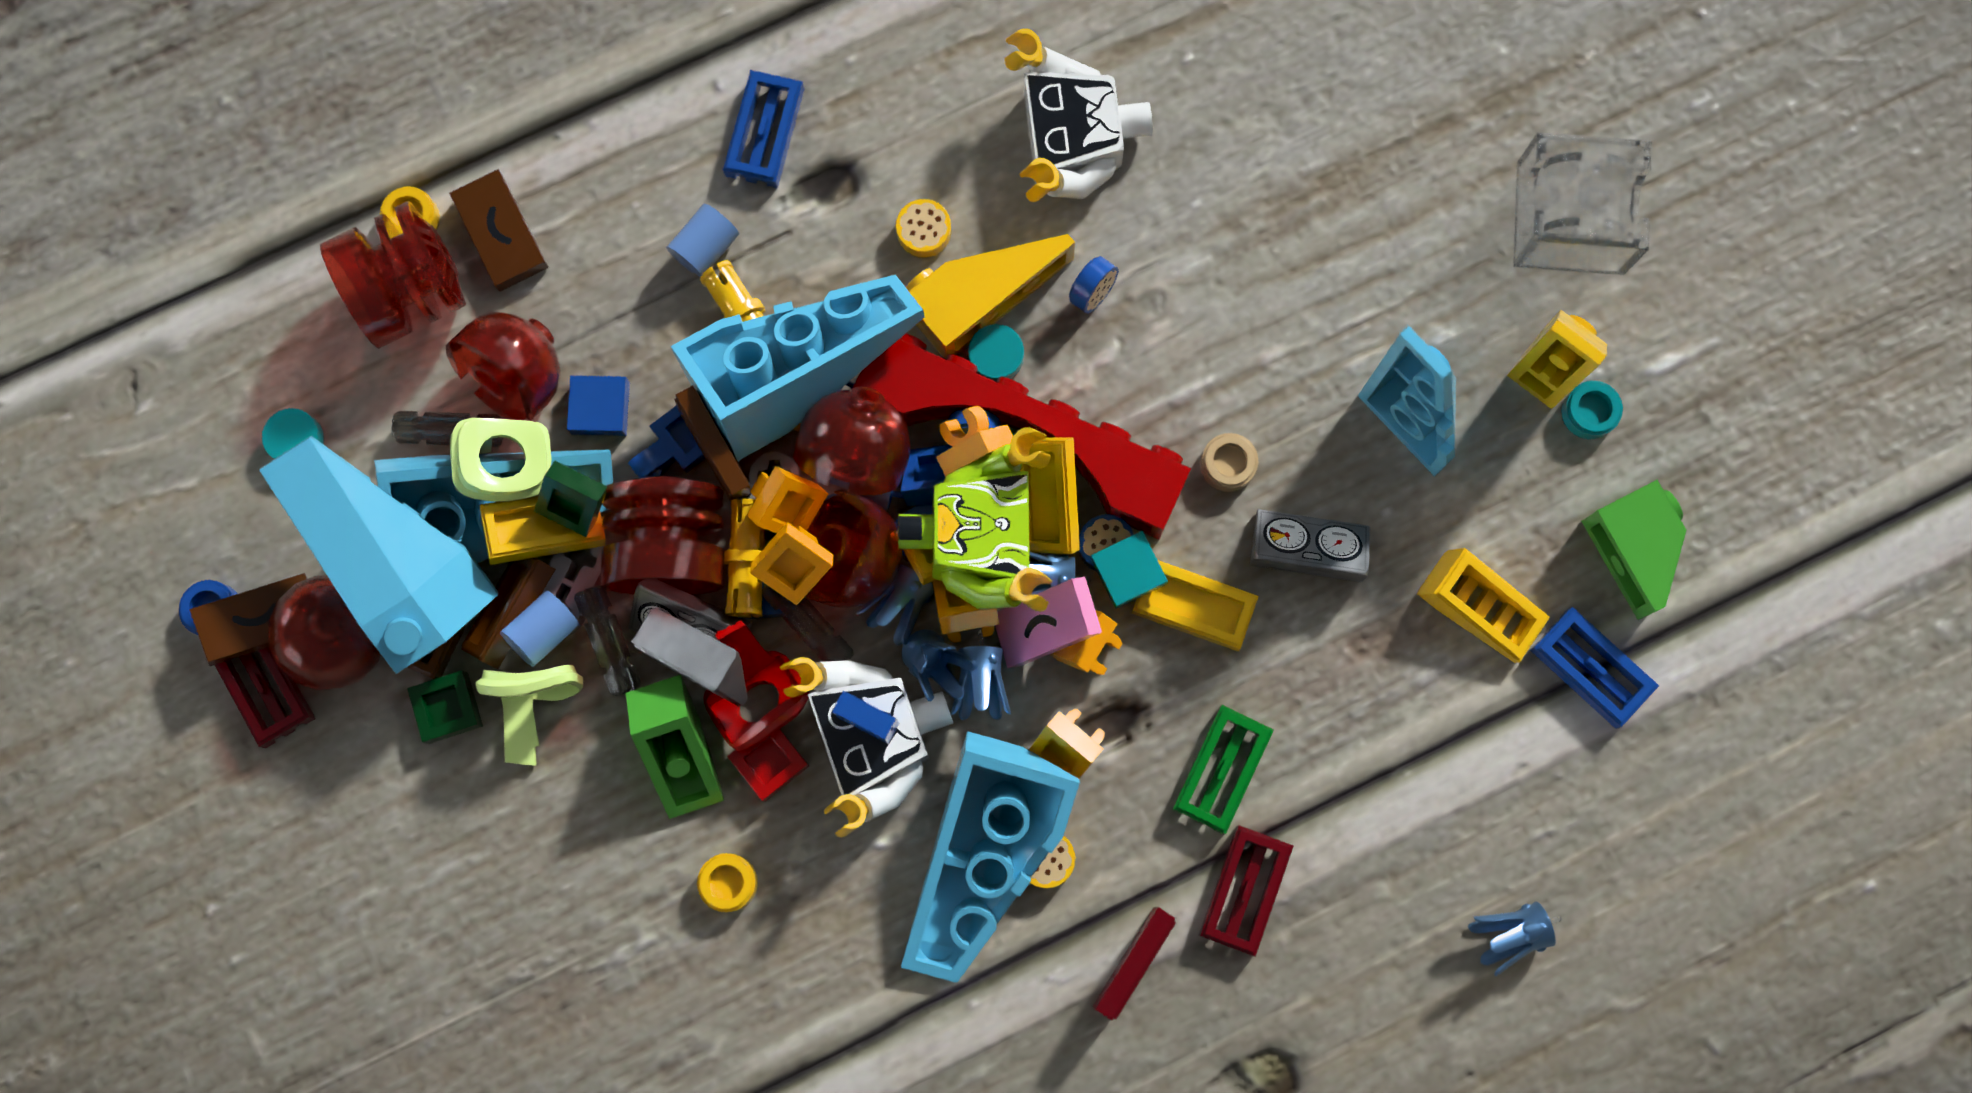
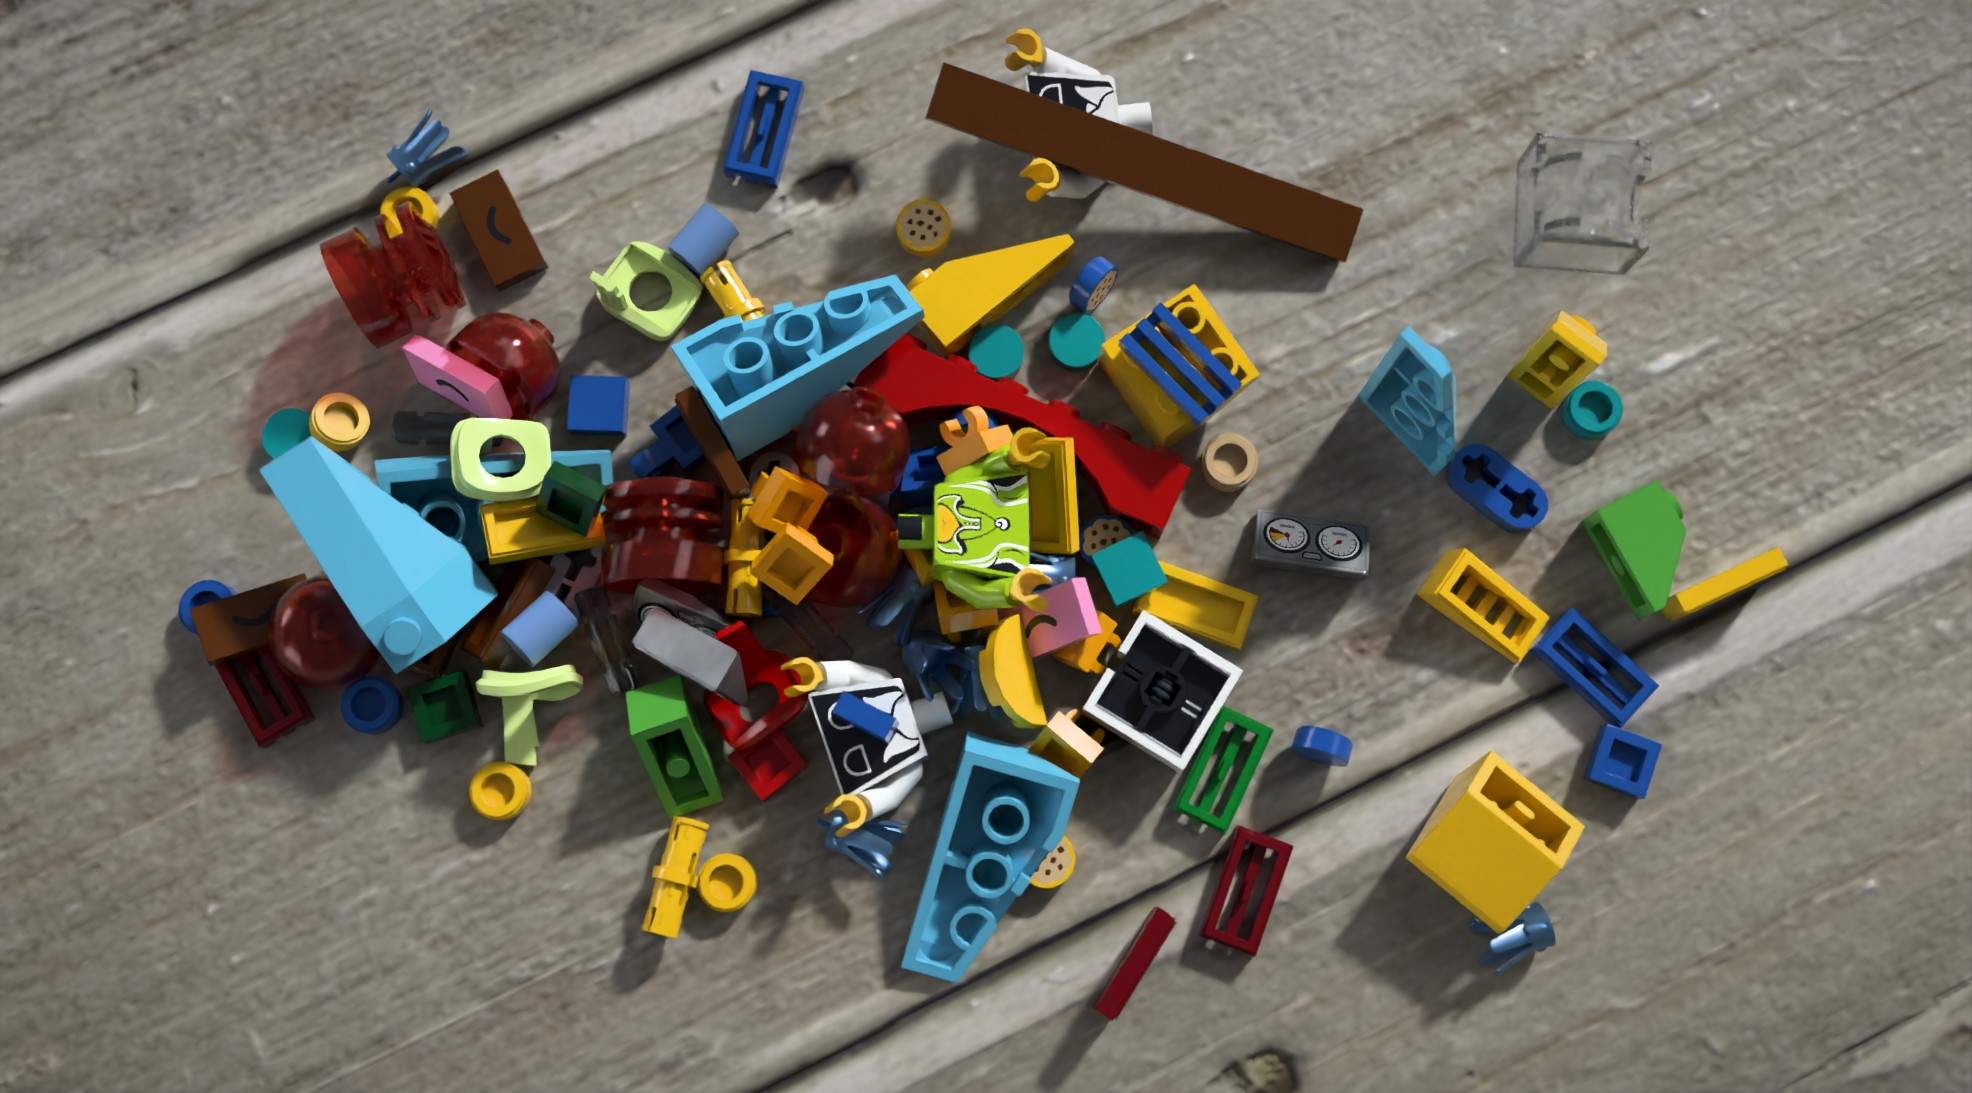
(339, 421): none -> yellow tile
(372, 705): none -> blue tile
(412, 155): none -> flat silver piece
(457, 379): none -> bright pink tile
(500, 791): none -> yellow tile
(637, 259): none -> yellowish green piece
(675, 877): none -> yellow pin
(866, 842): none -> flat silver piece
(1010, 674): none -> yellow tile
(1076, 342): none -> teal tile
(1143, 163): none -> reddish brown tile
(1146, 329): none -> blue tile
(1150, 405): none -> yellow slope
(1162, 692): none -> piece
(1322, 746): none -> blue tile
(1495, 841): none -> yellow slope
(1504, 478): none -> blue beam
(1622, 761): none -> blue tile
(1724, 584): none -> yellow tile

